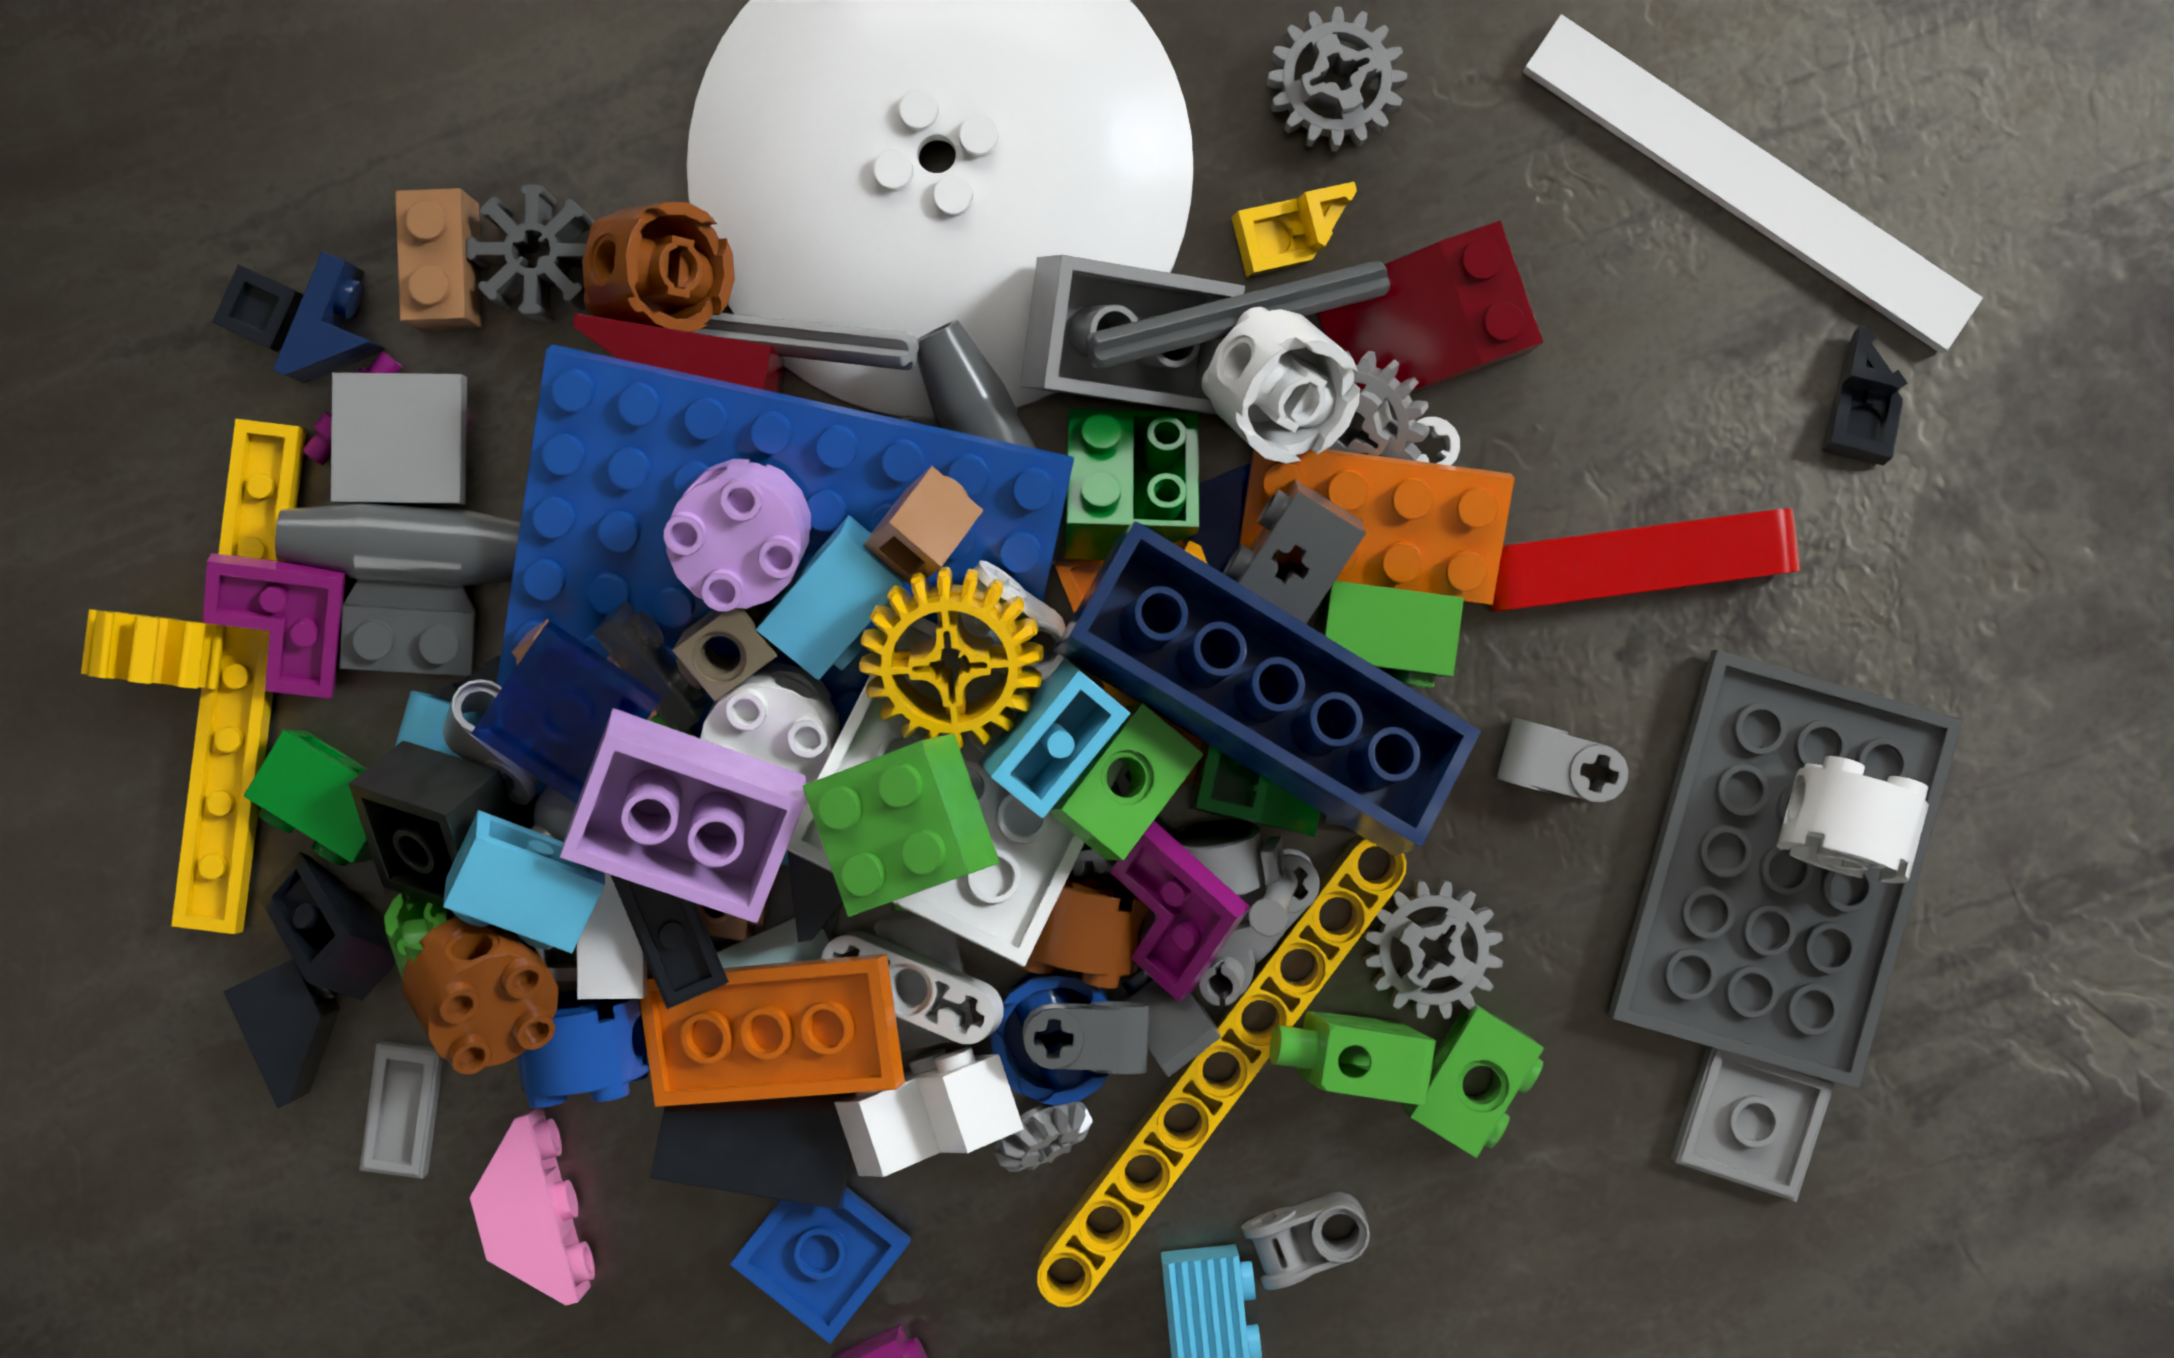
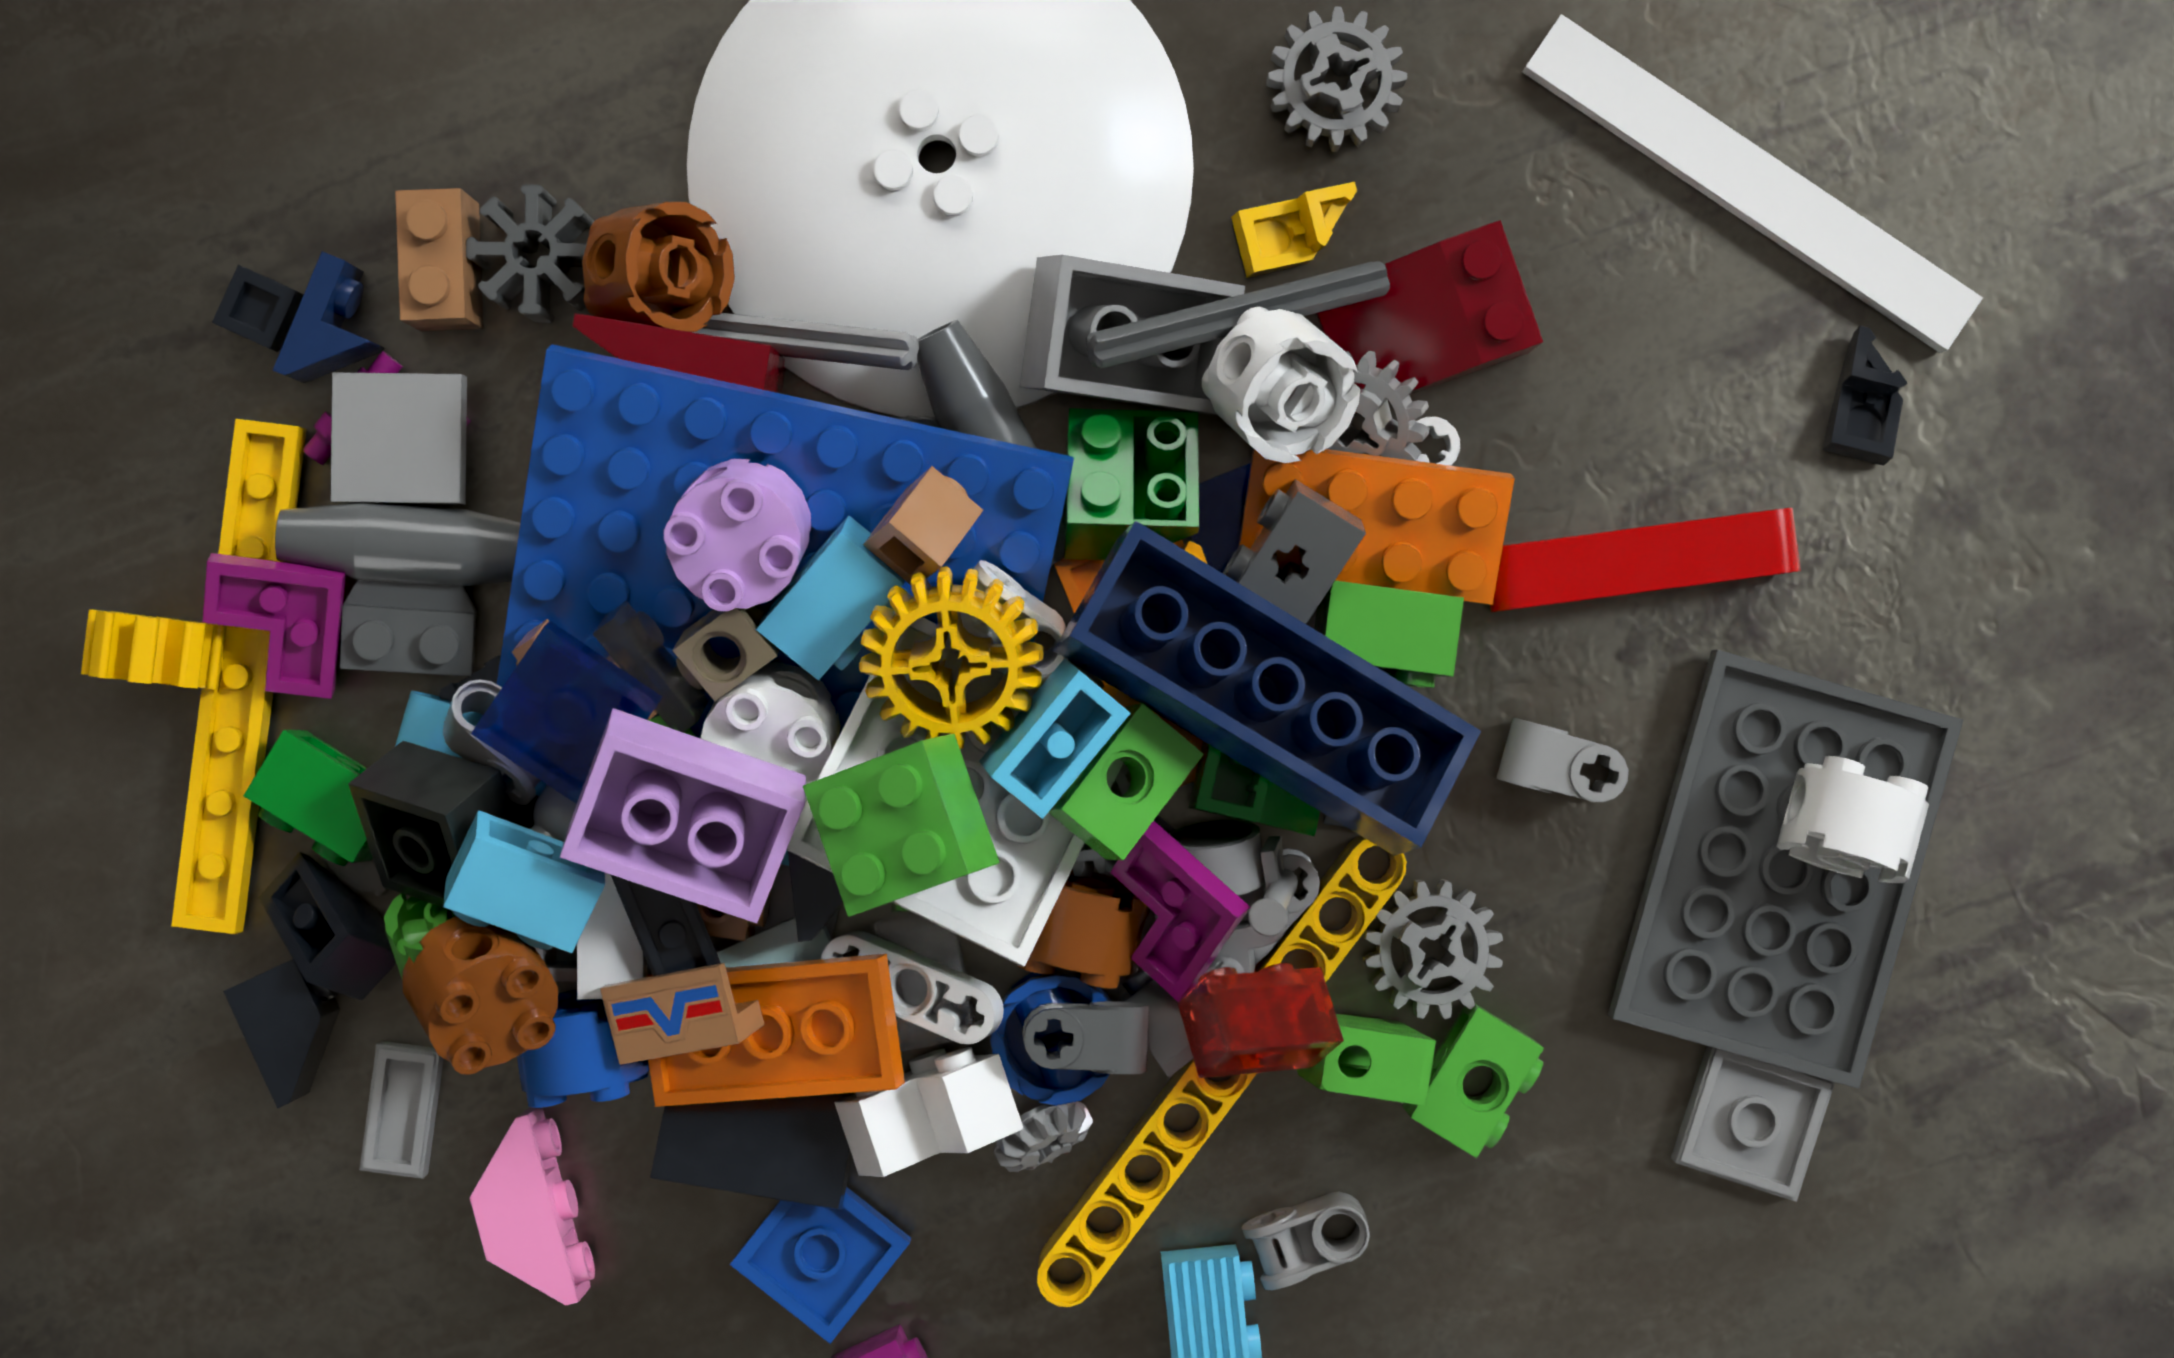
(677, 1014): none -> medium nougat panel
(1259, 1020): none -> clear red brick

